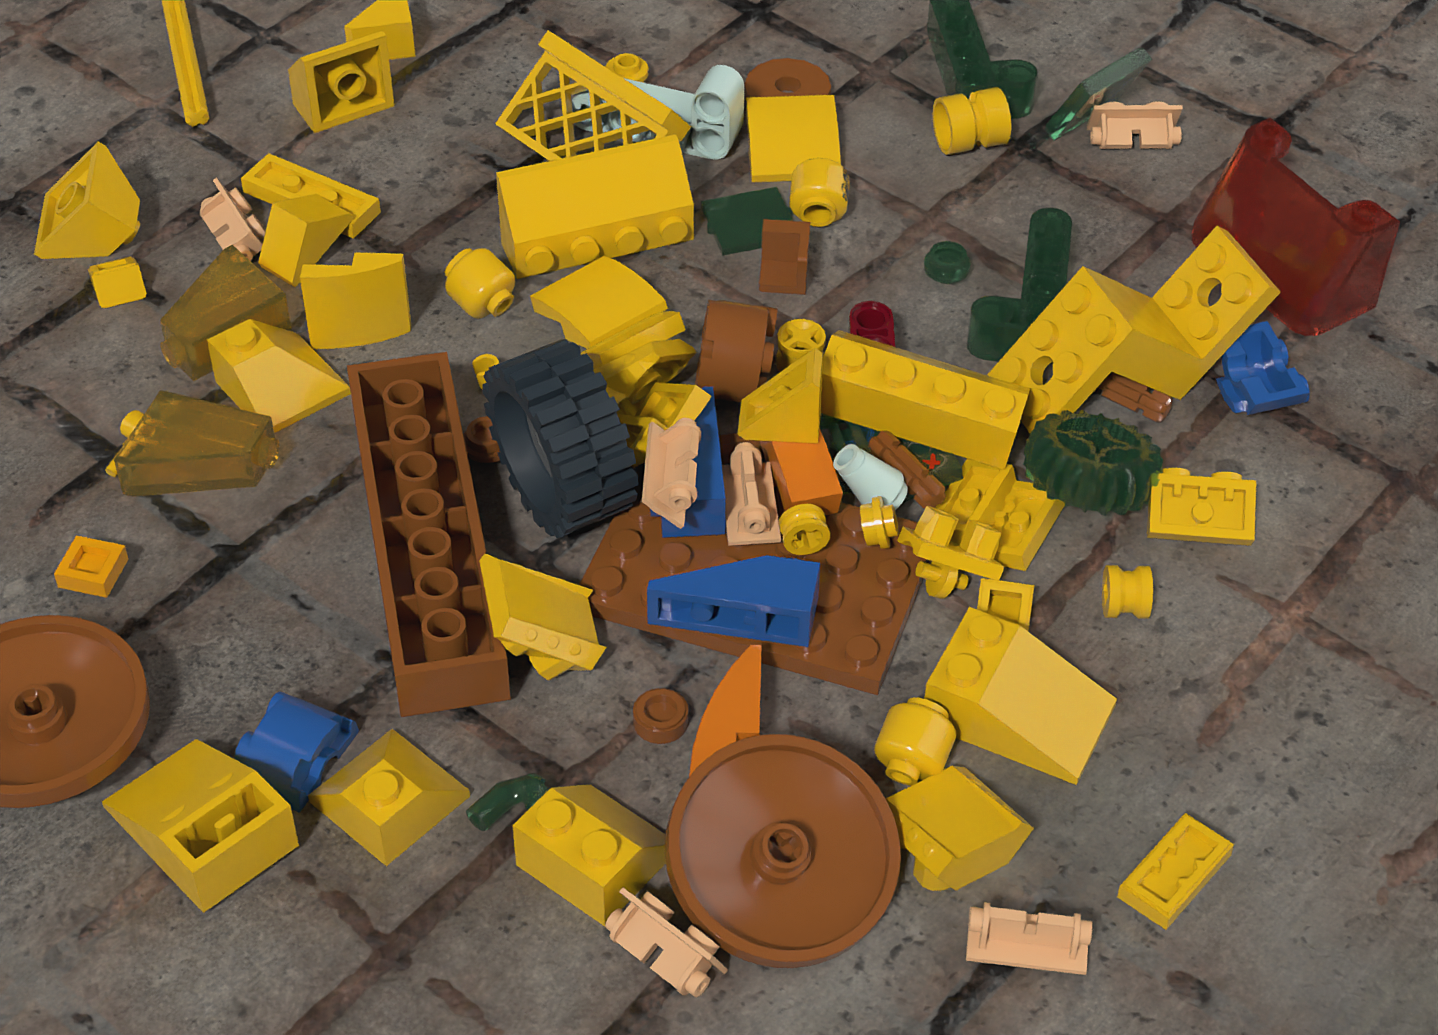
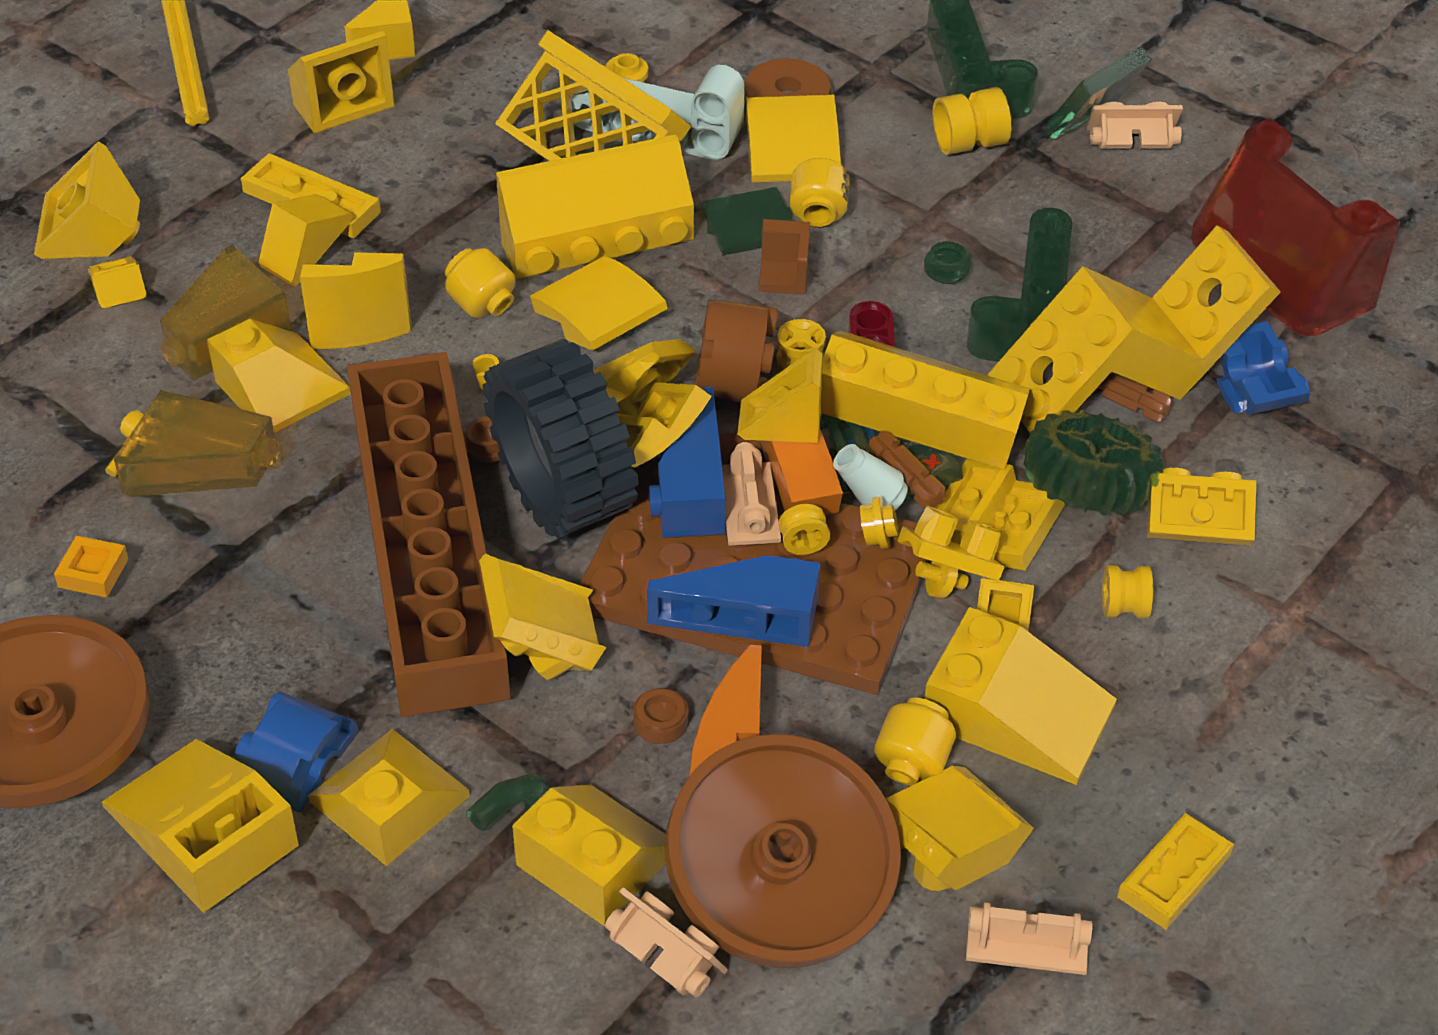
(228, 221): light nougat hinge -> none
(653, 328): yellow slope -> none
(670, 469): light nougat hinge -> none

